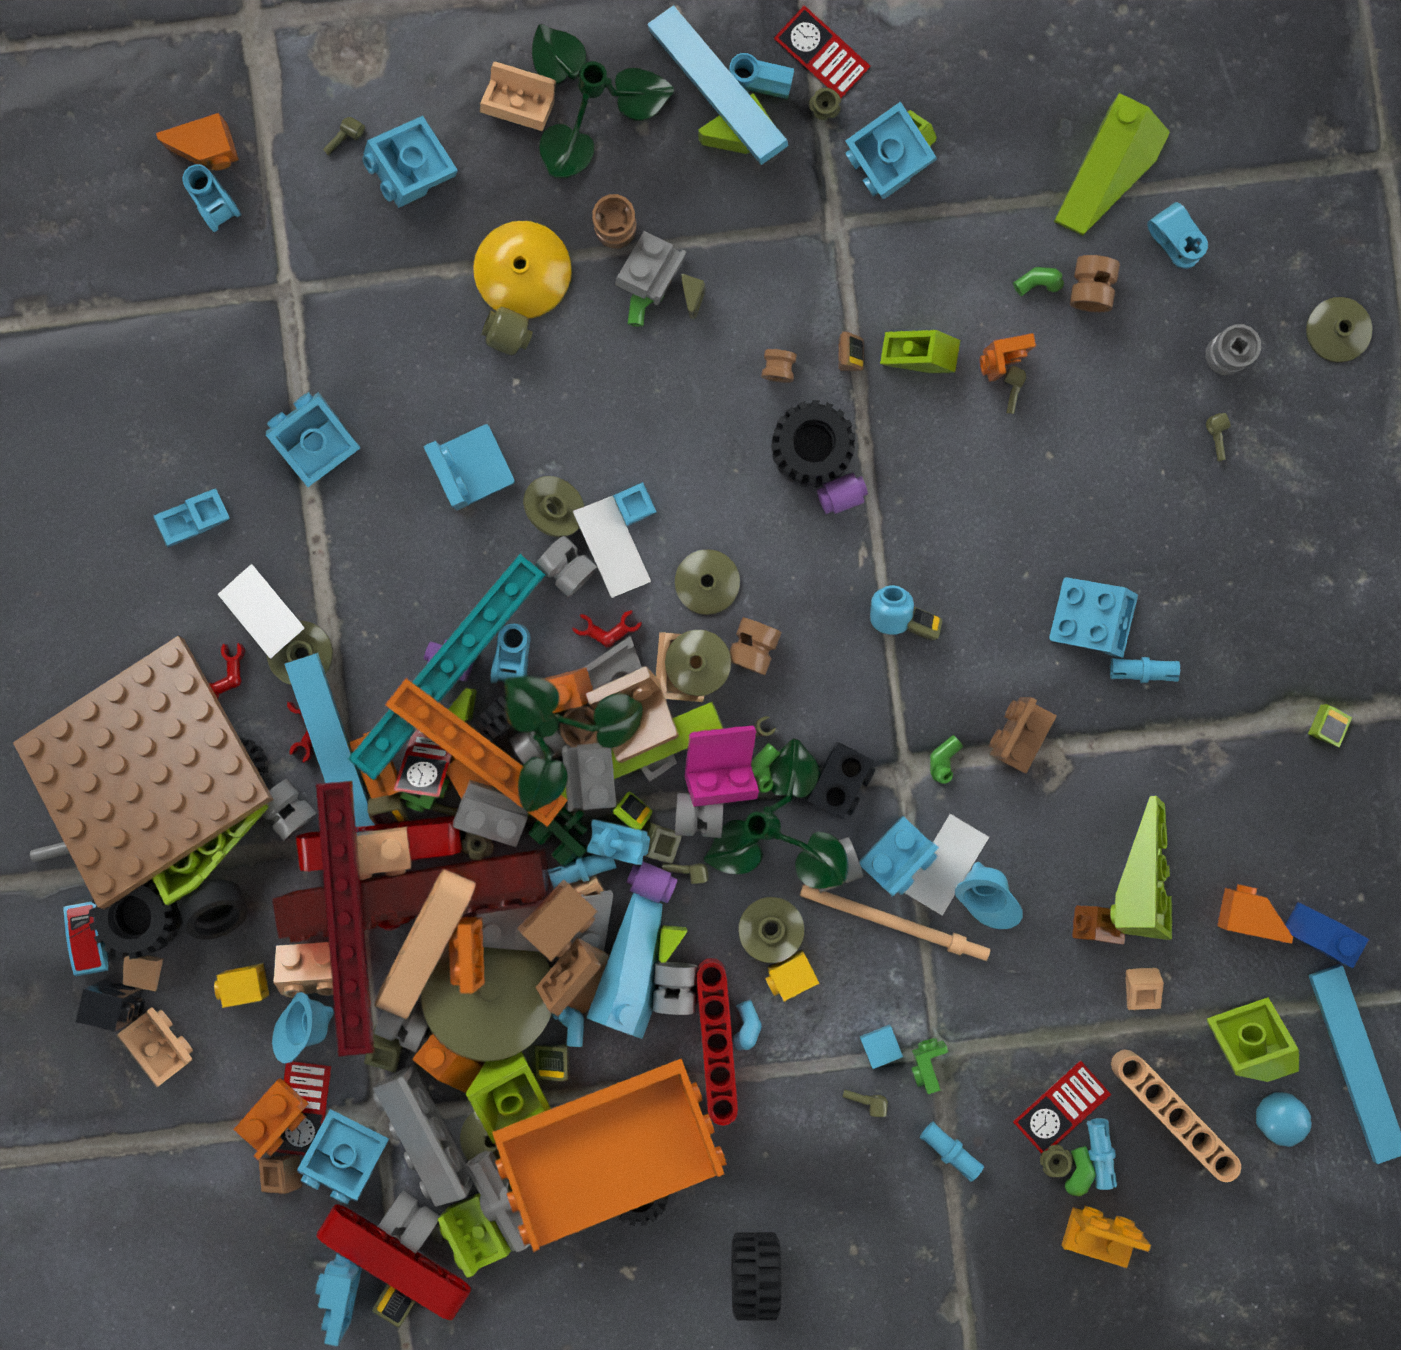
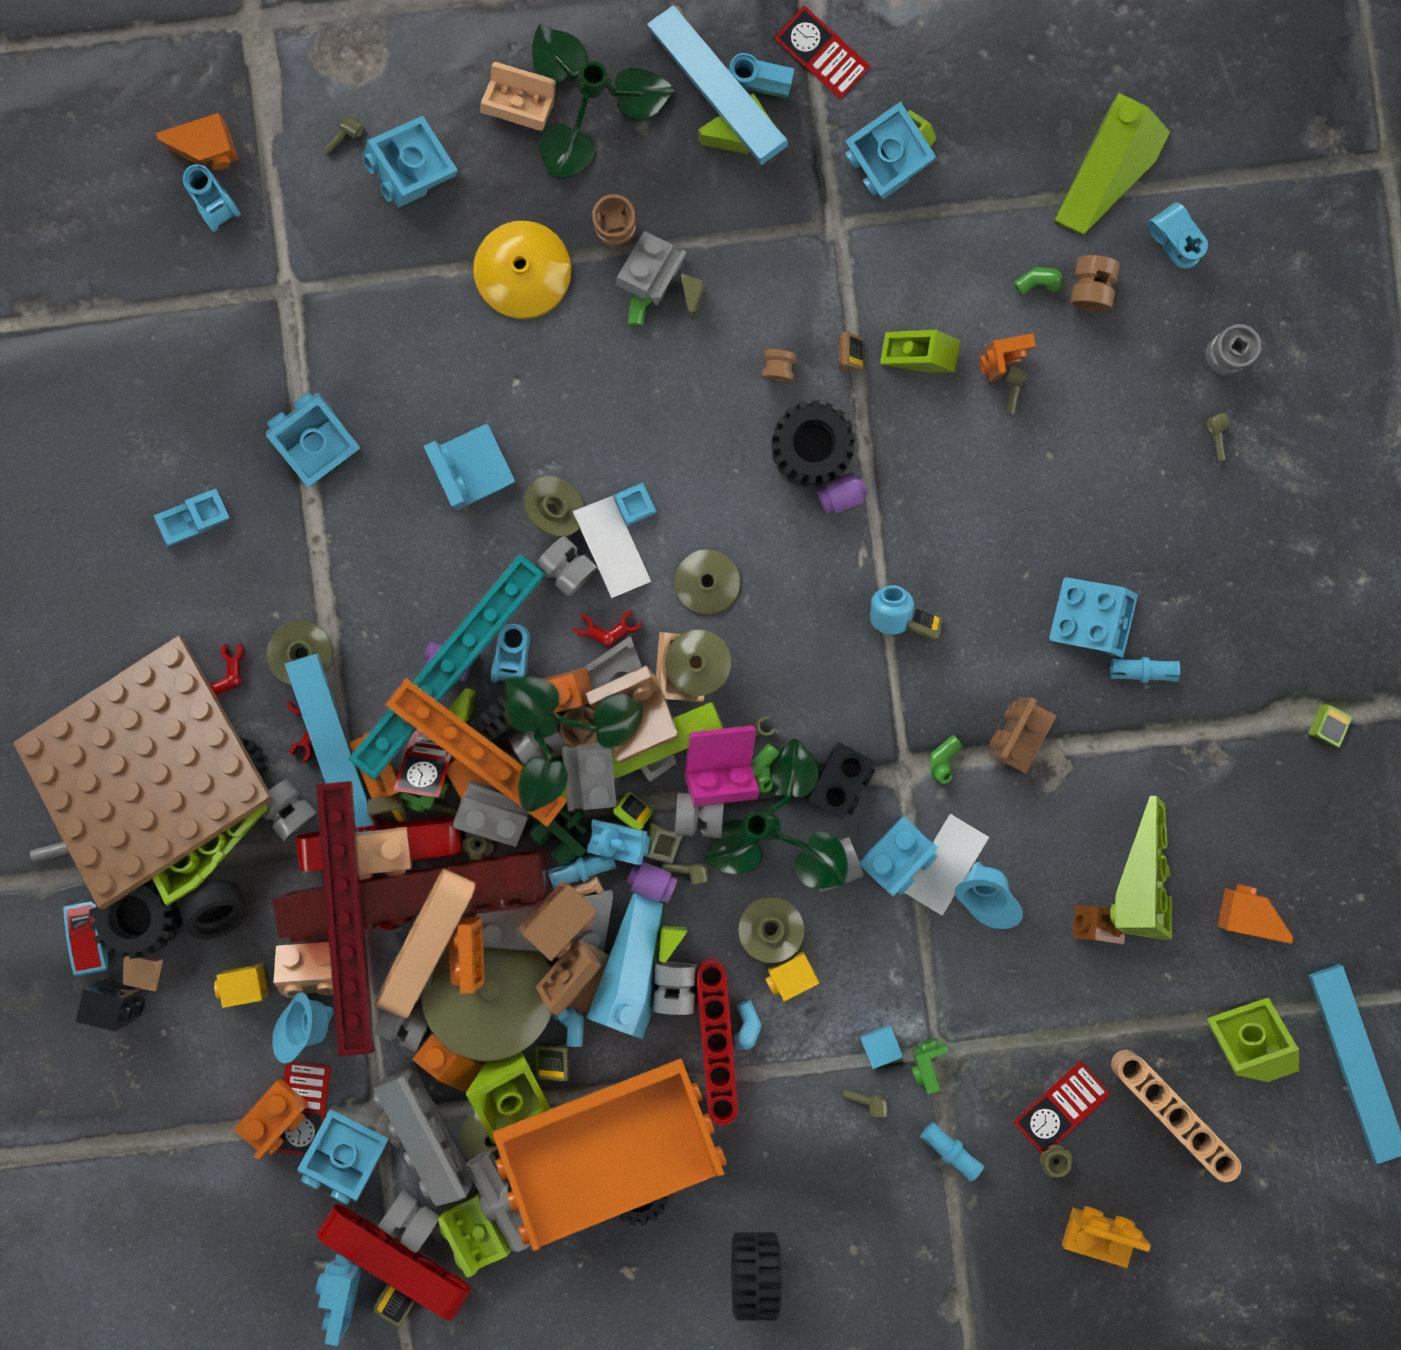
(156, 1046): light nougat bracket -> none
(261, 611): white sticker -> none
(280, 1174): medium nougat slope -> none
(386, 1054): olive slope -> none
(506, 331): olive head -> none
(754, 645): medium nougat wheel -> none
(825, 95): olive plate -> none
(955, 943): light nougat bar -> none
(1083, 1175): bright green arm -> none
(1102, 1153): medium azure pin -> none
(1144, 988): light nougat slope -> none
(1283, 1119): medium azure hair -> none
(1326, 935): blue slope -> none
(1329, 340): olive dish -> none

